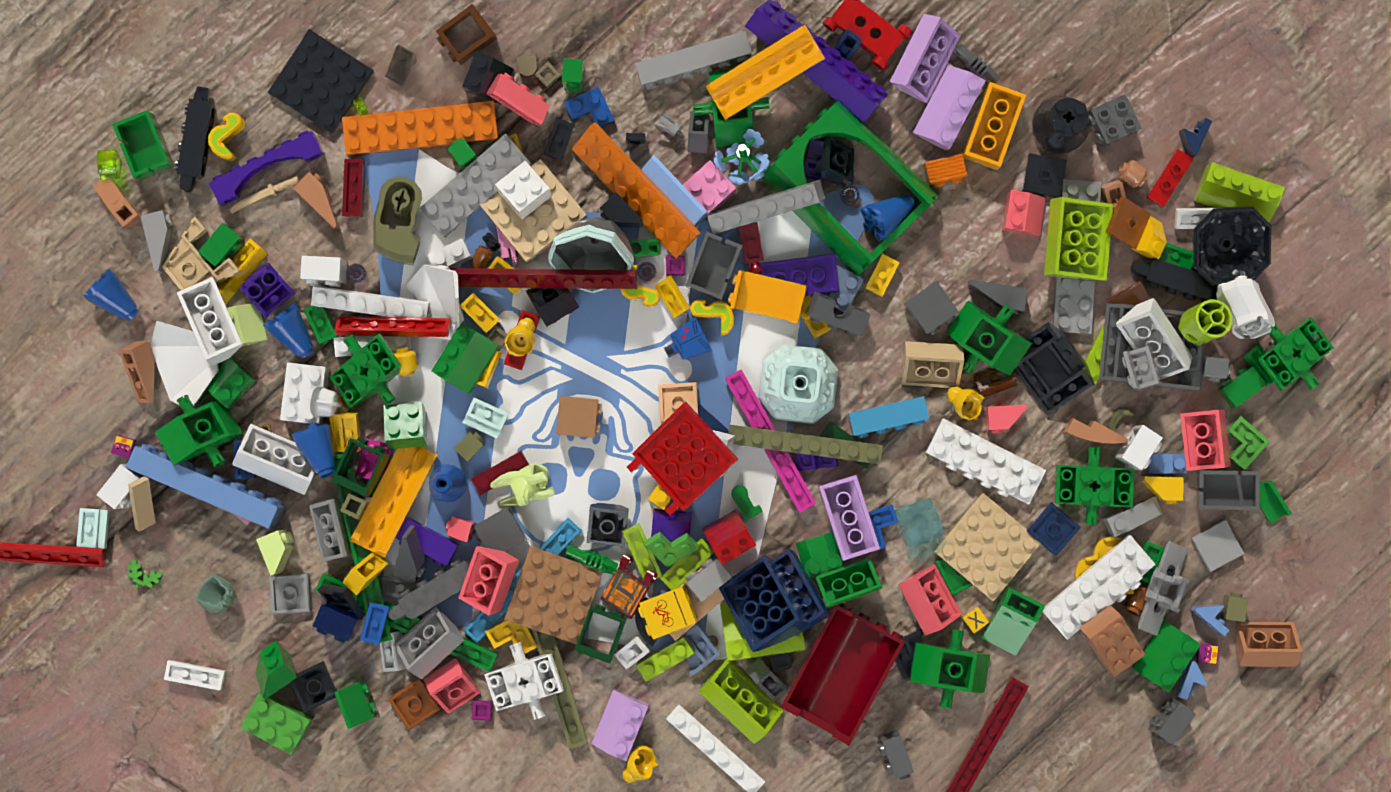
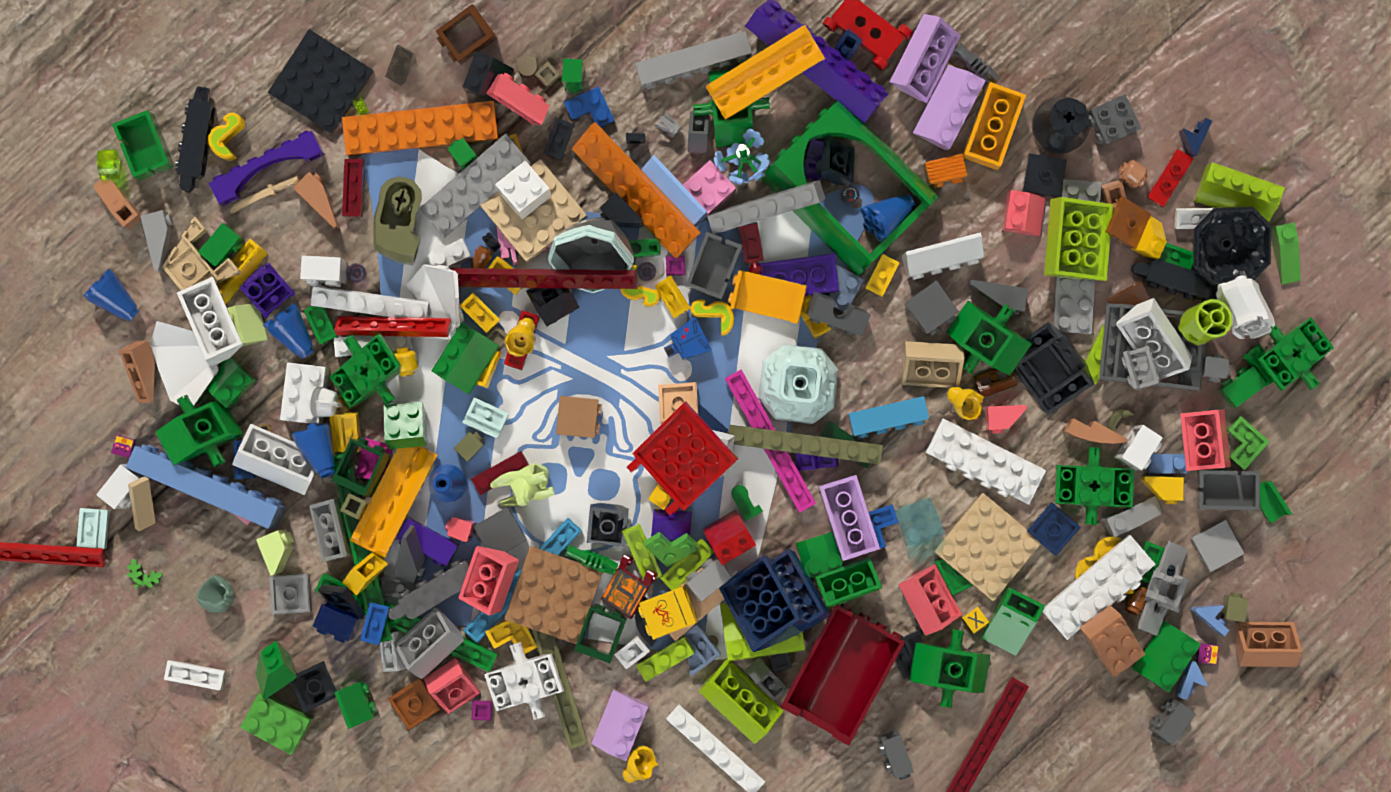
(943, 255): none -> white slope
(1286, 252): none -> bright green slope

